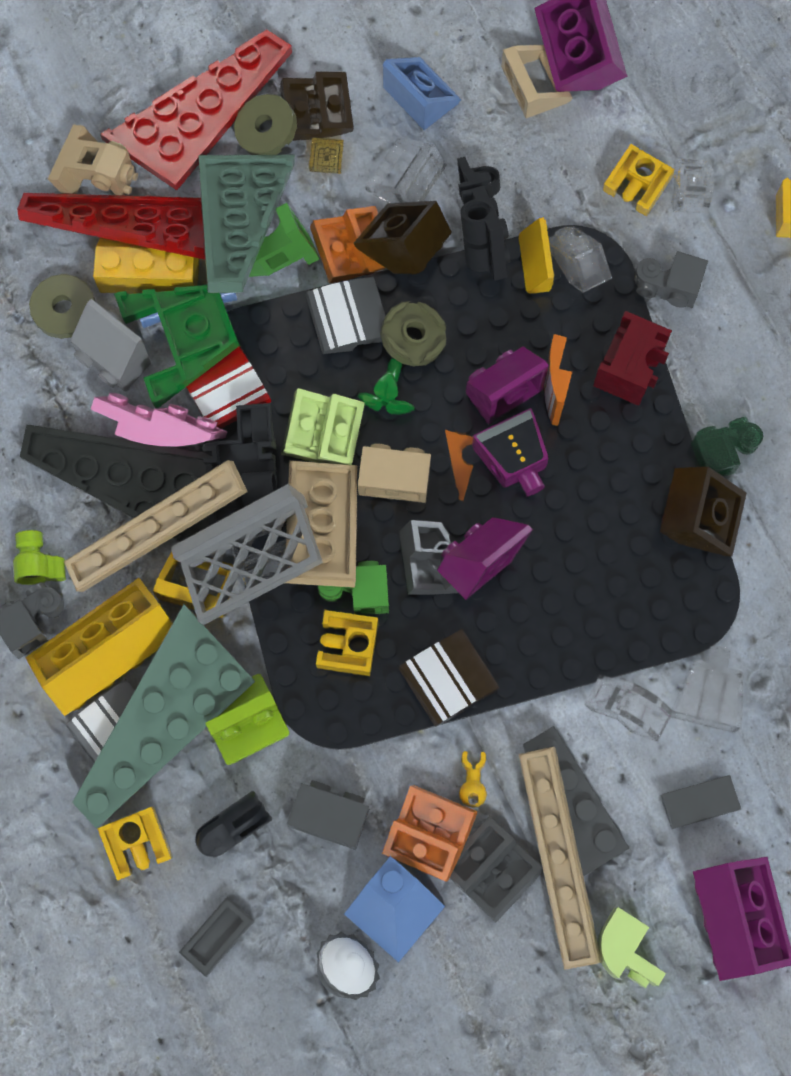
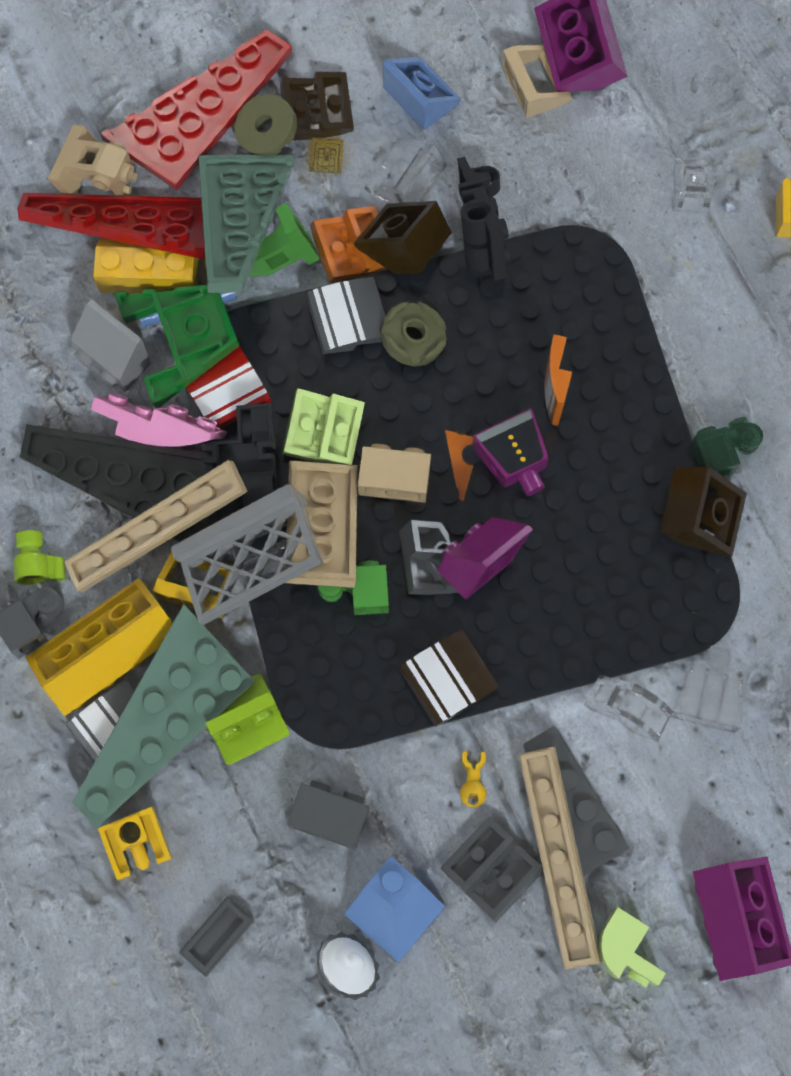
(51, 292): olive tile -> none
(232, 826): black arm -> none
(355, 627): yellow brick -> none
(386, 392): green plant -> none
(429, 833): orange slope -> none
(506, 383): magenta slope -> none
(536, 257): yellow slope -> none
(580, 258): clear slope -> none
(628, 359): dark red piece -> none
(653, 184): yellow brick -> none
(677, 285): dark grey brick -> none
(701, 802): dark grey tile -> none

